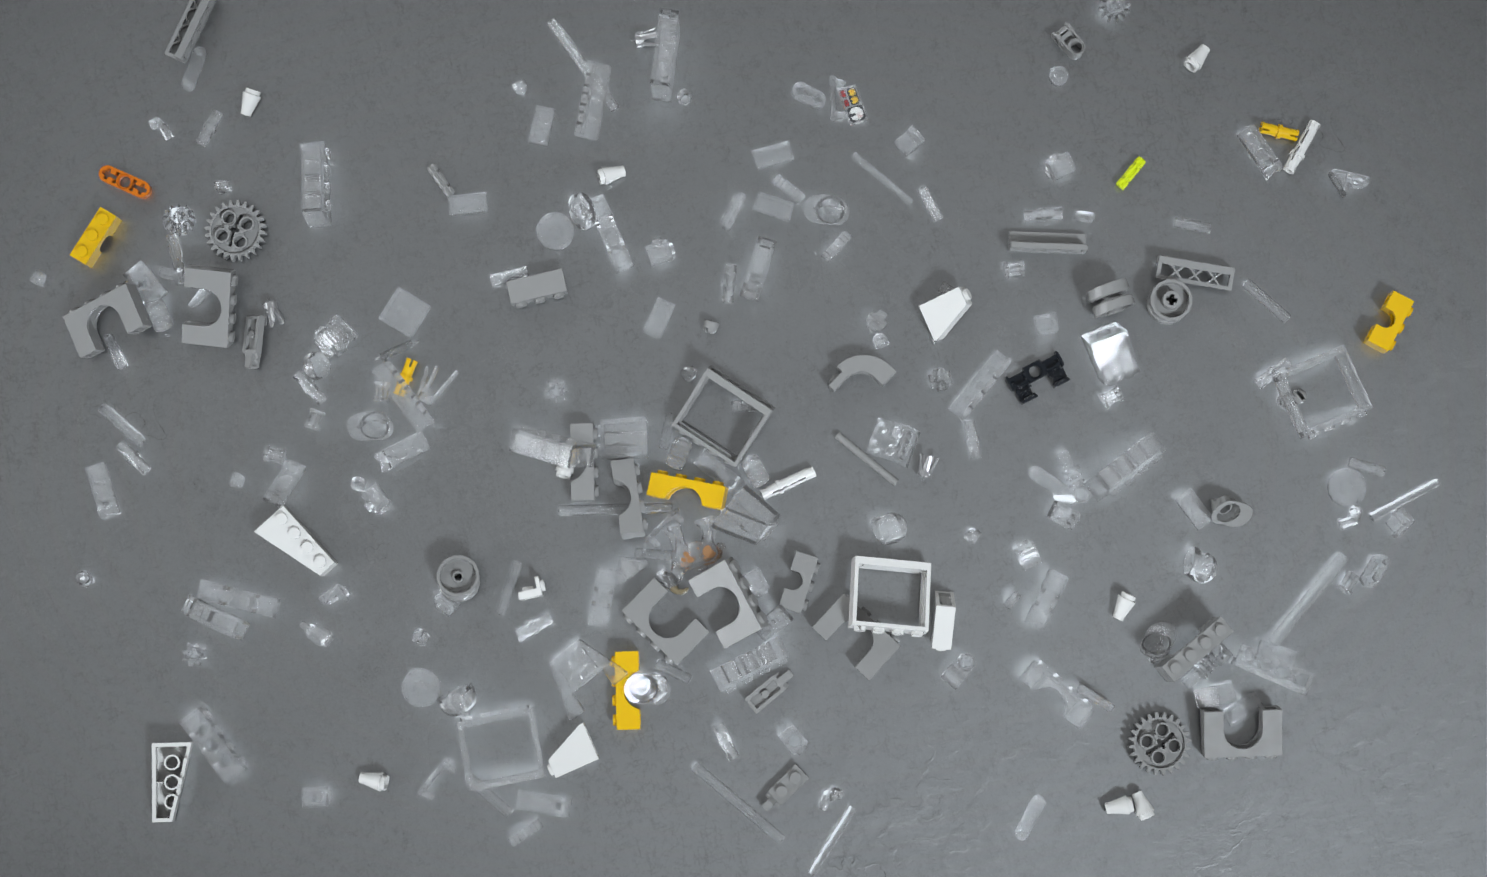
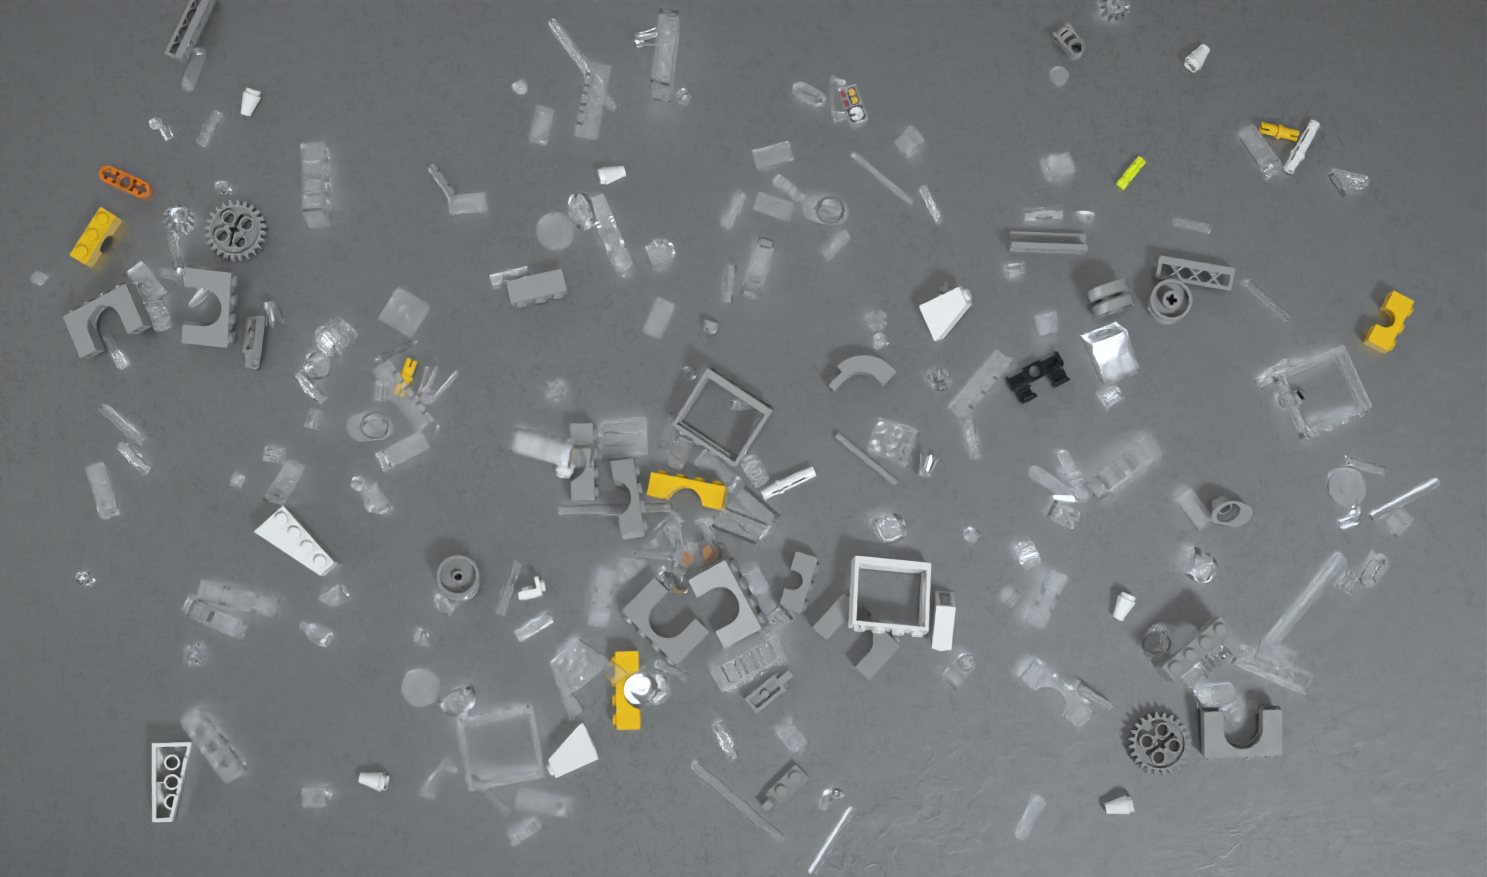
(1142, 806): white cone -> none

